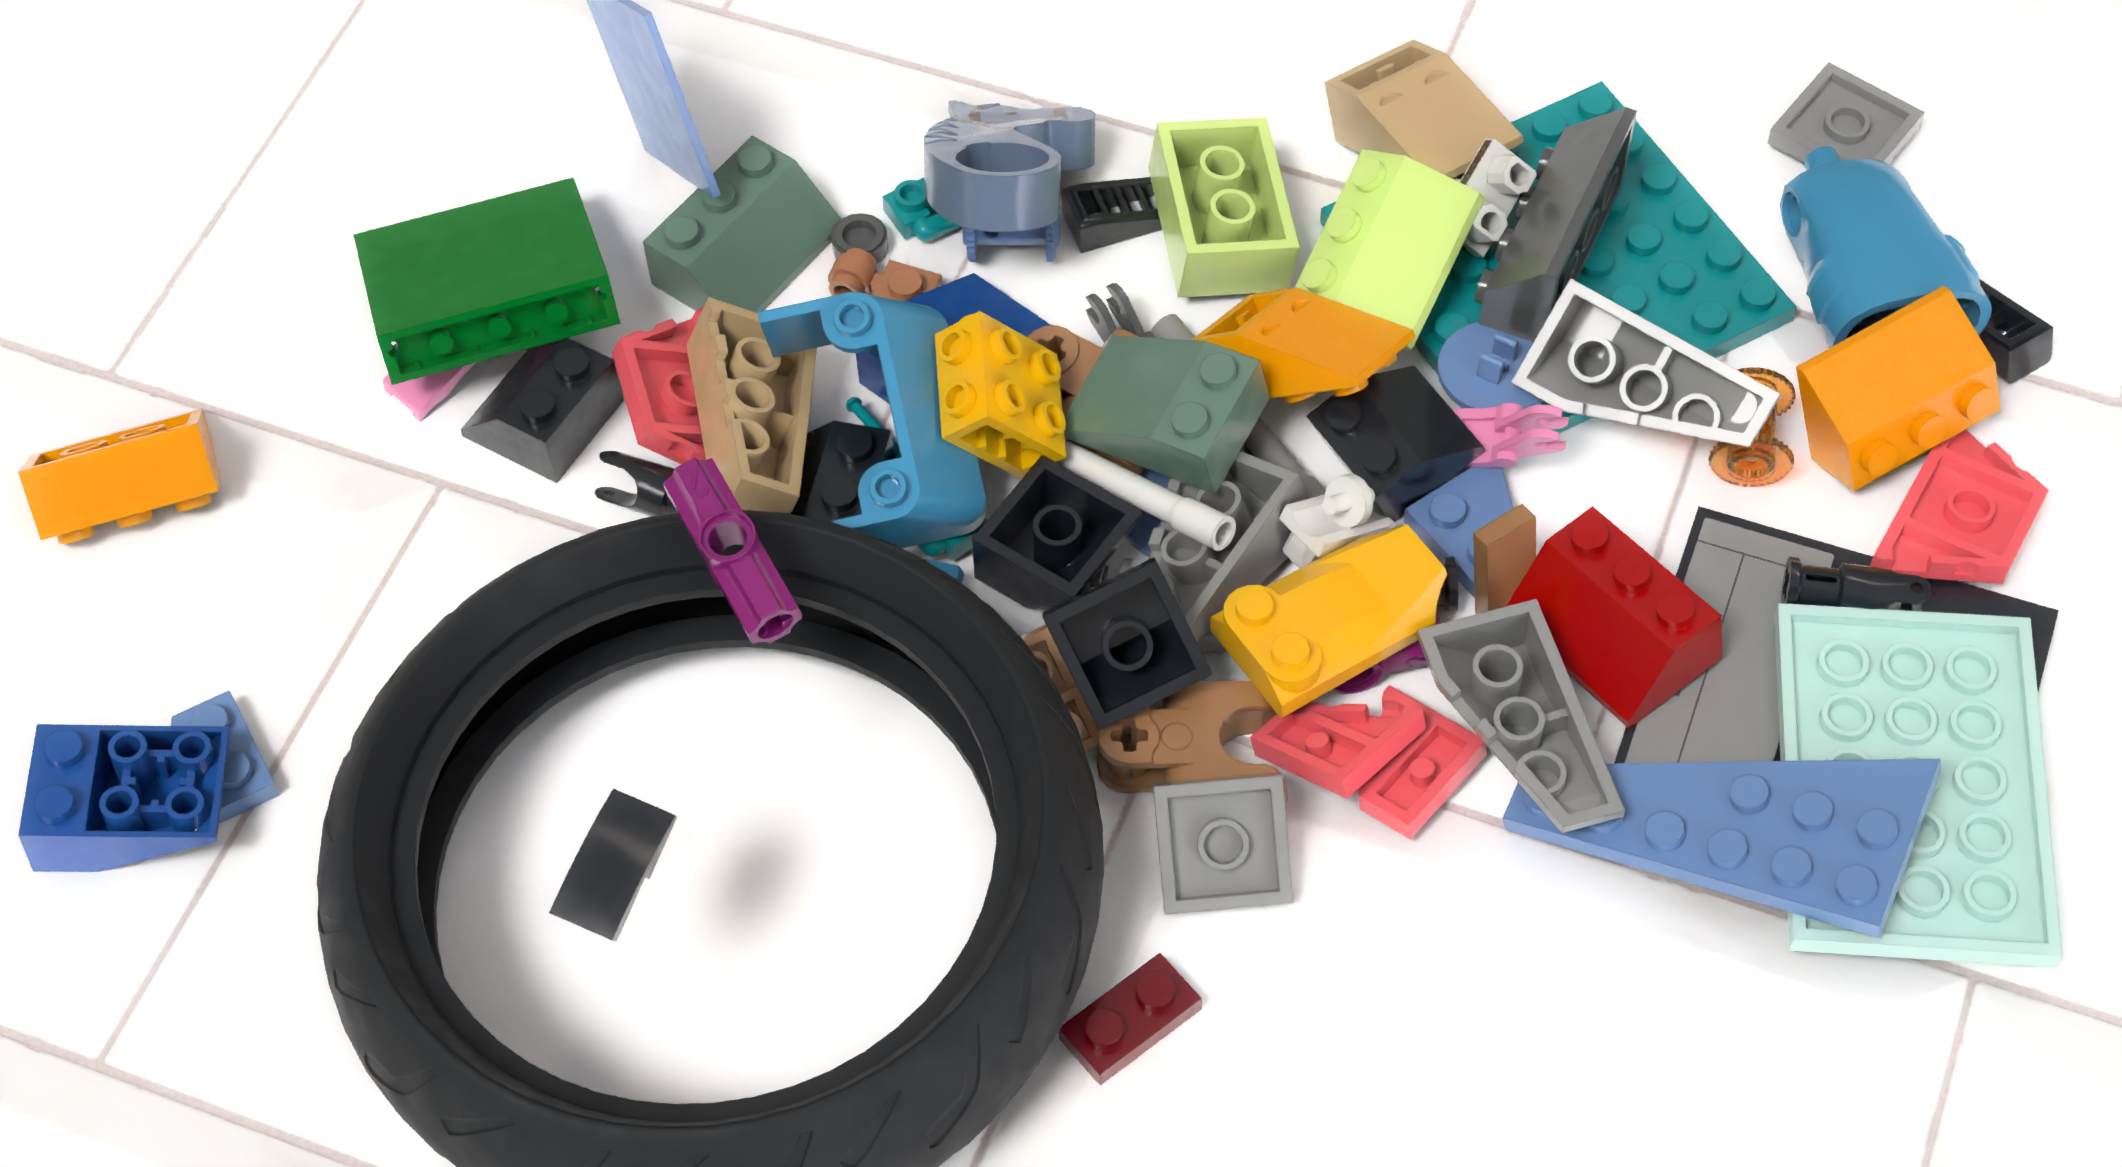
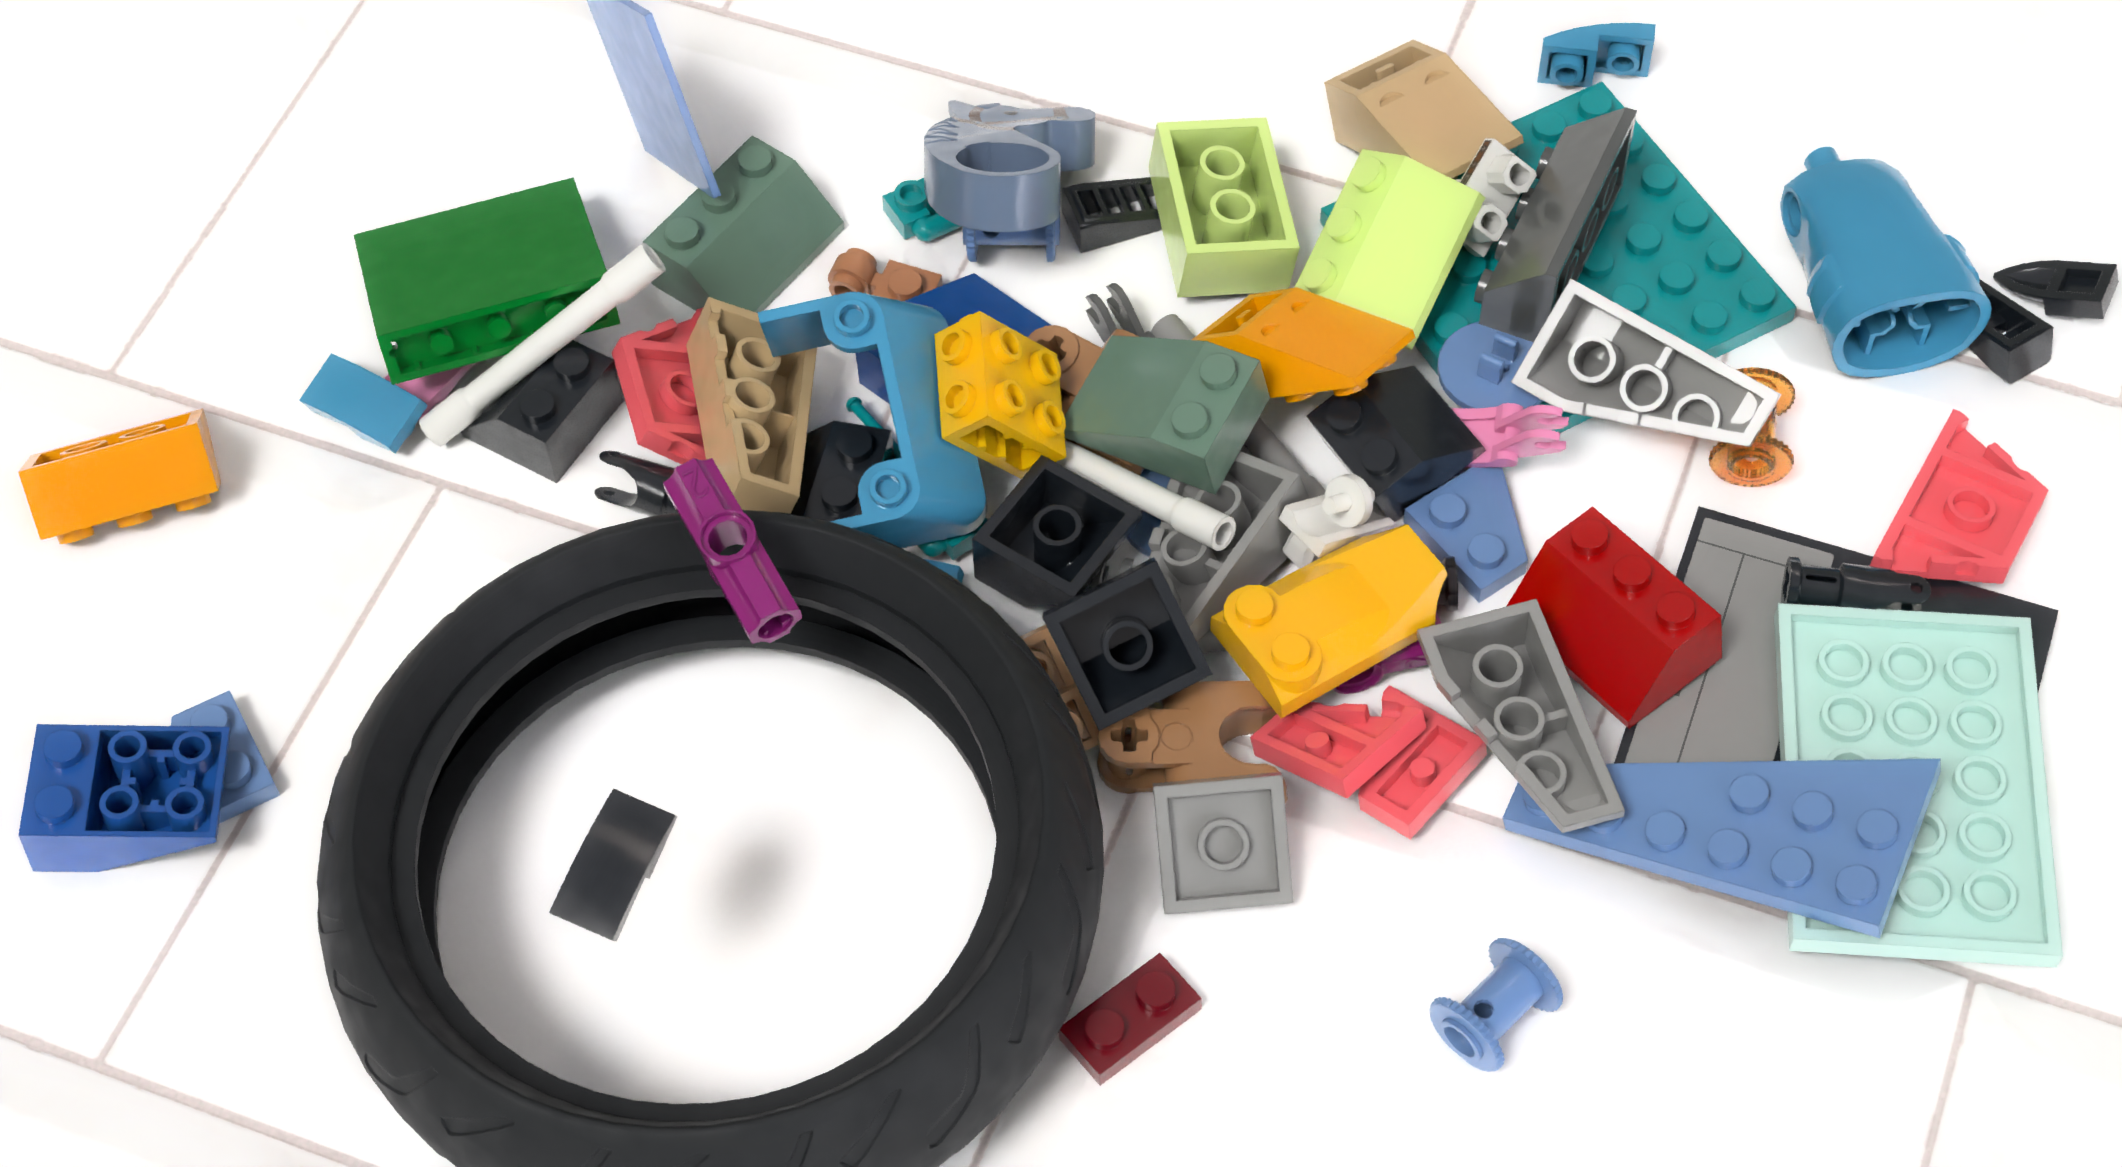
(363, 403): none -> dark azure slope
(614, 287): none -> white piece
(860, 232): dark grey tile -> none
(1496, 1004): none -> medium blue hose
(1503, 557): medium nougat tile -> none
(1610, 48): none -> dark azure slope
(1847, 116): light grey plate -> none
(1896, 389): light orange slope -> none
(2064, 286): none -> black plate

